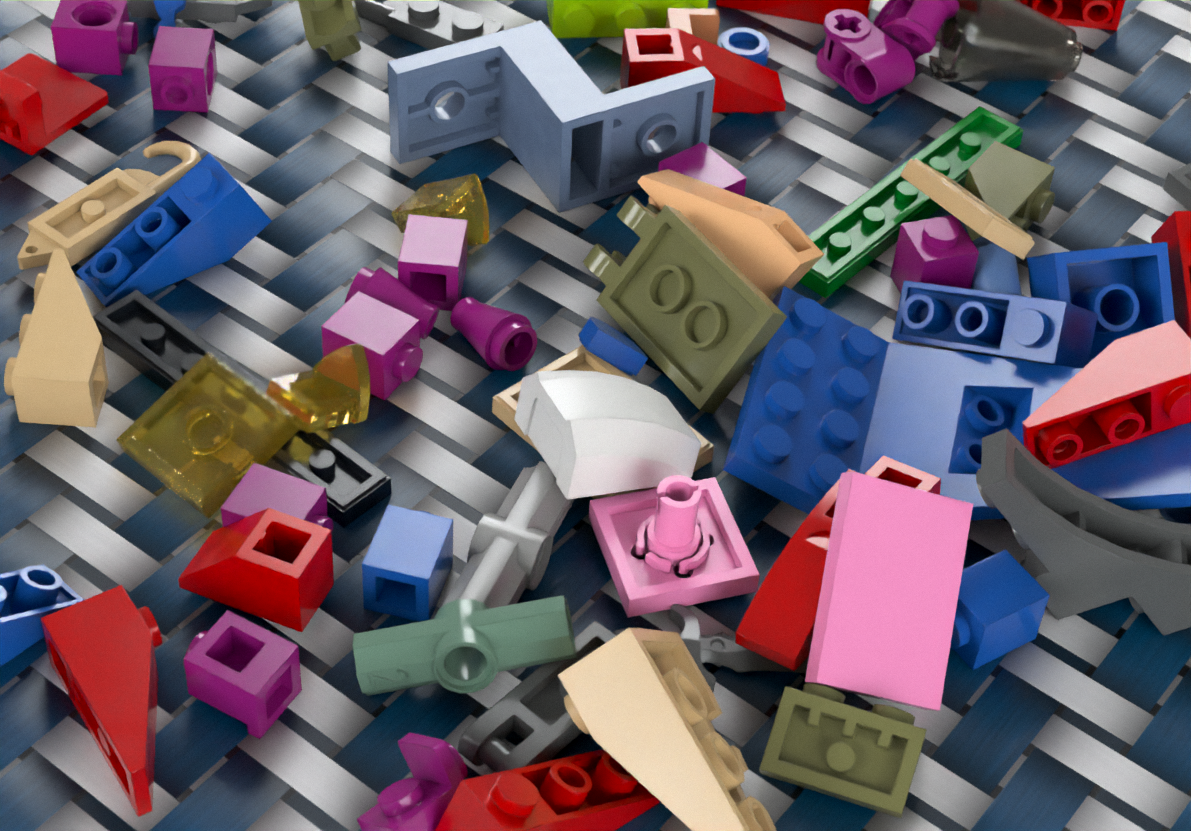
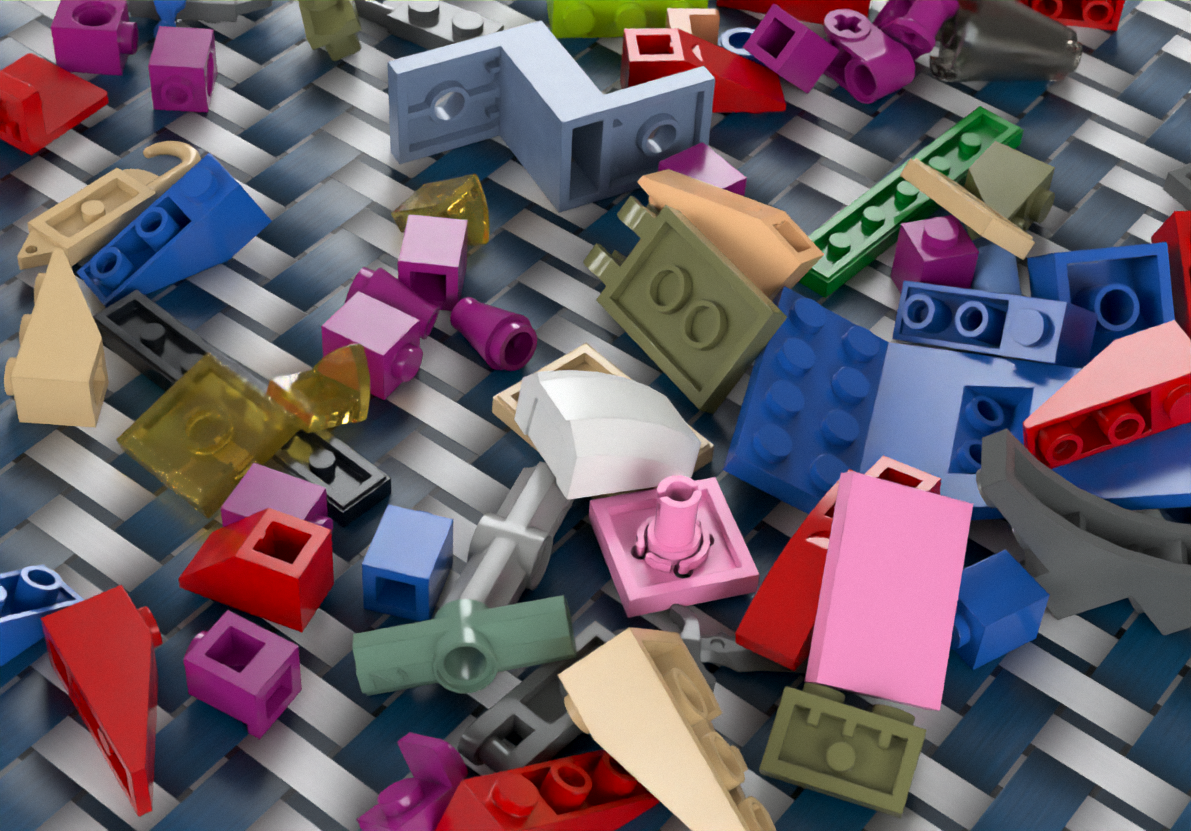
(612, 346): blue tile -> none
(790, 49): none -> magenta brick

